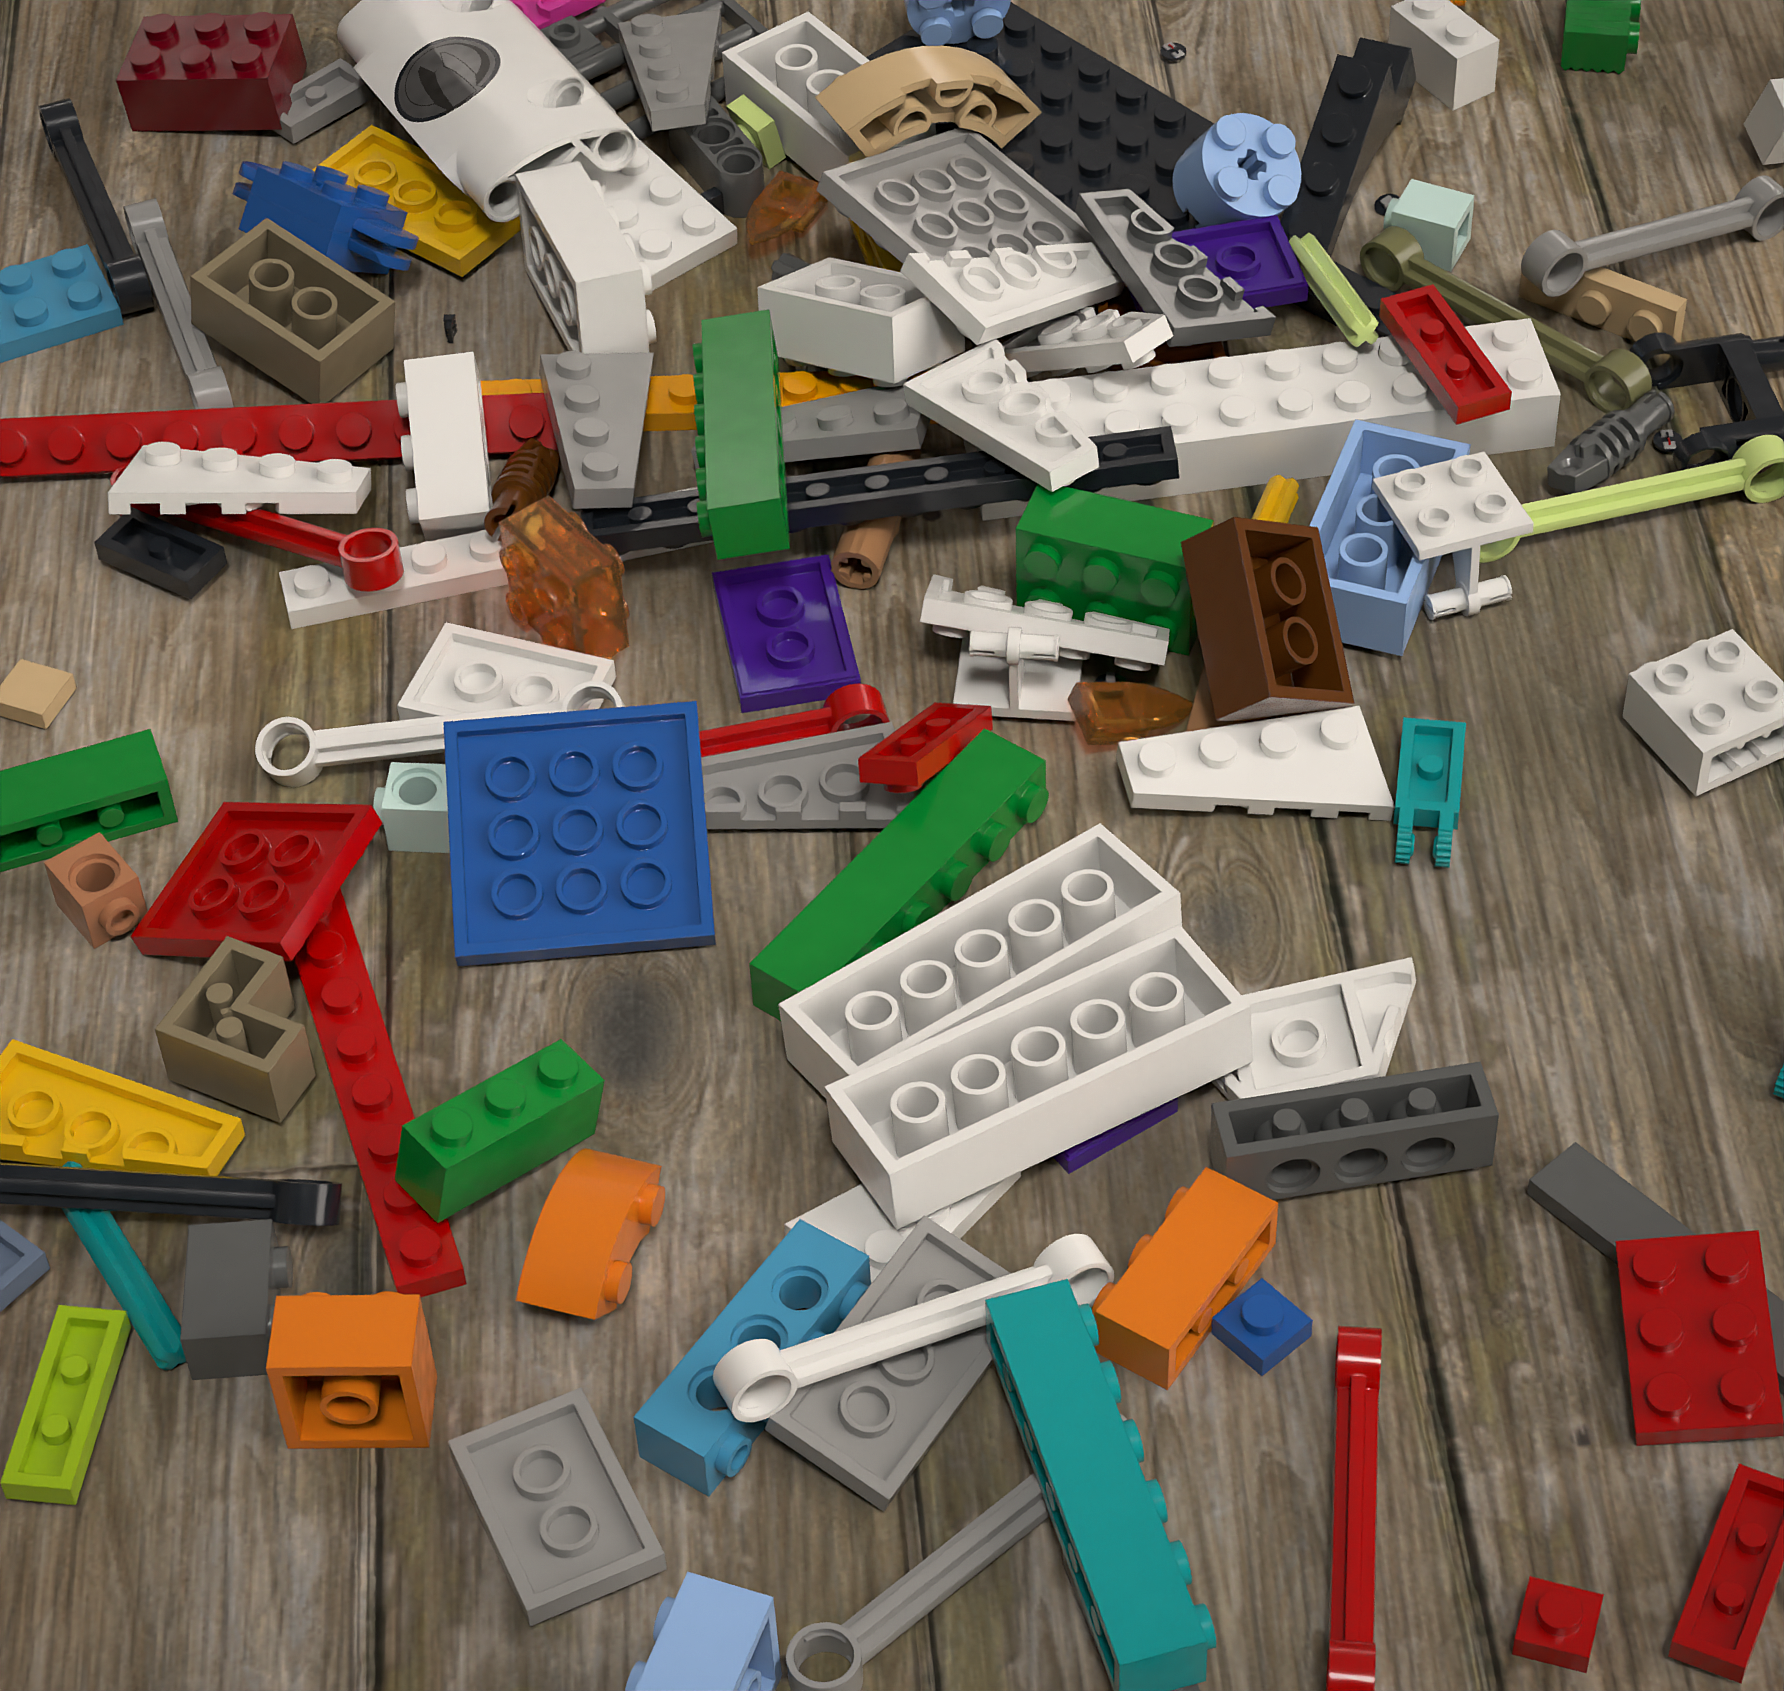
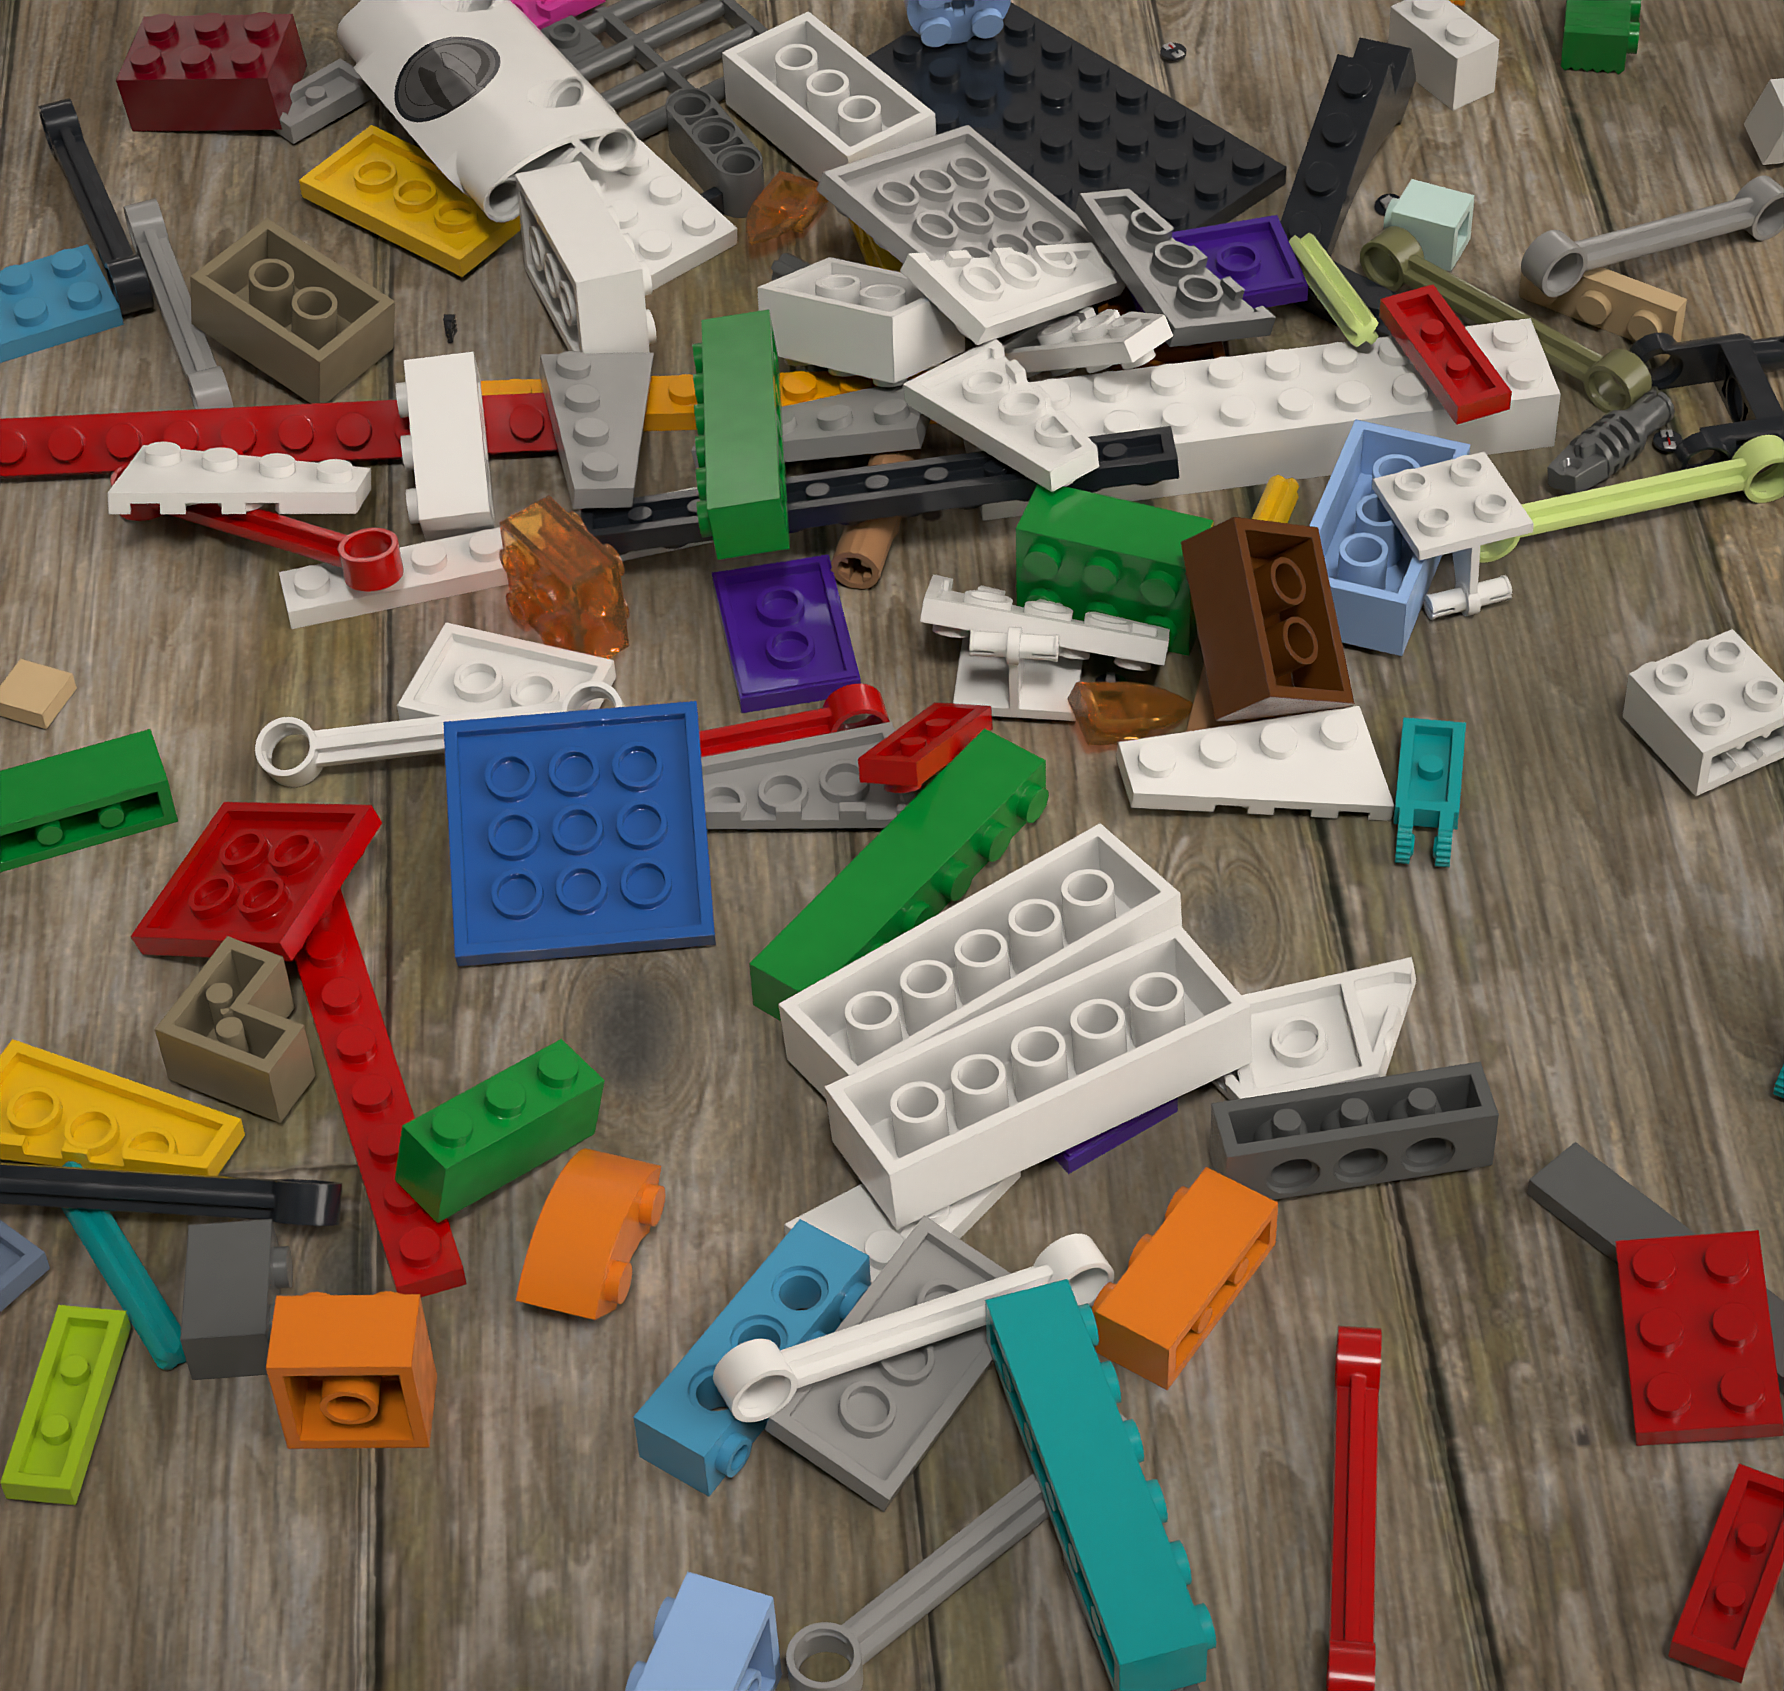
(96, 890): nougat brick -> none
(161, 553): black plate -> none
(334, 218): blue brick -> none
(414, 808): light aqua brick -> none
(522, 482): reddish brown hinge -> none
(557, 1506): light grey plate -> none
(673, 65): light grey wing -> none
(758, 128): yellowish green plate -> none
(923, 86): tan brick -> none
(1238, 171): light blue brick -> none
(1262, 1326): blue plate -> none
(1557, 1624): red plate -> none

